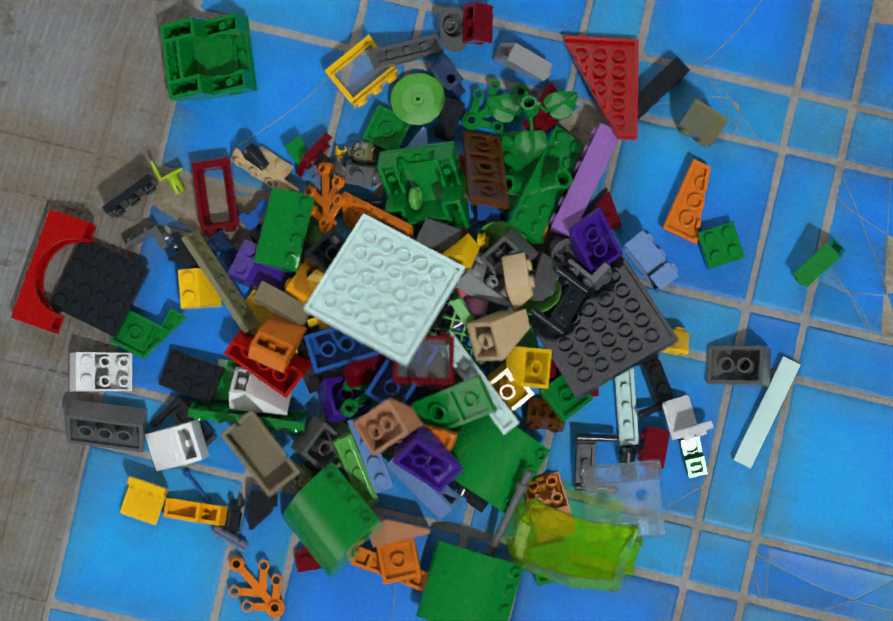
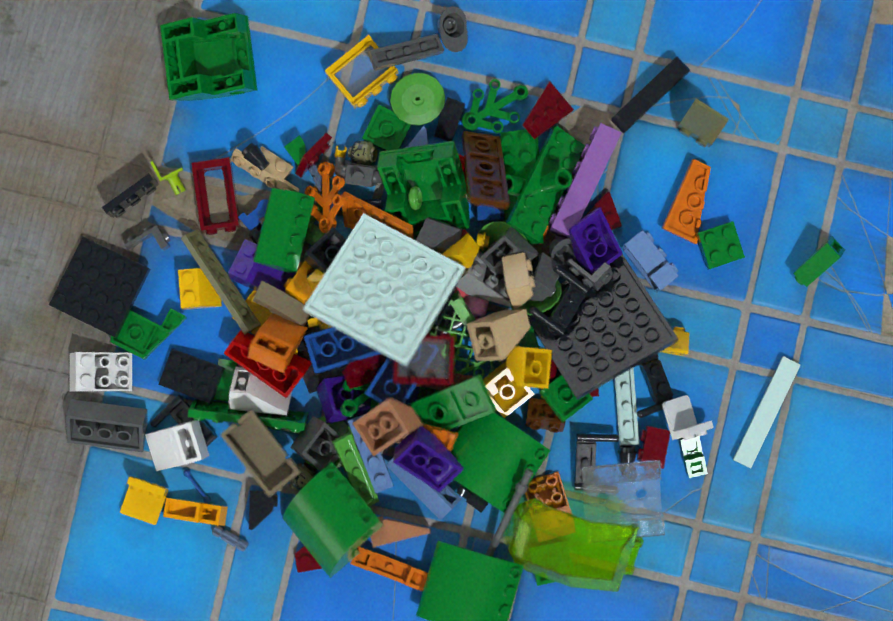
(57, 233): red arch -> none
(184, 256): black slope -> none
(220, 238): dark blue piece -> none
(235, 516): black bar -> none
(258, 589): orange plant -> none
(399, 561): orange plate -> none
(444, 68): dark blue torso -> none
(467, 369): light aqua tile -> none
(477, 23): dark red brick -> none
(523, 61): light grey slope -> none
(532, 143): green plant -> none
(612, 77): red wing -> none
(739, 365): dark grey slope -> none

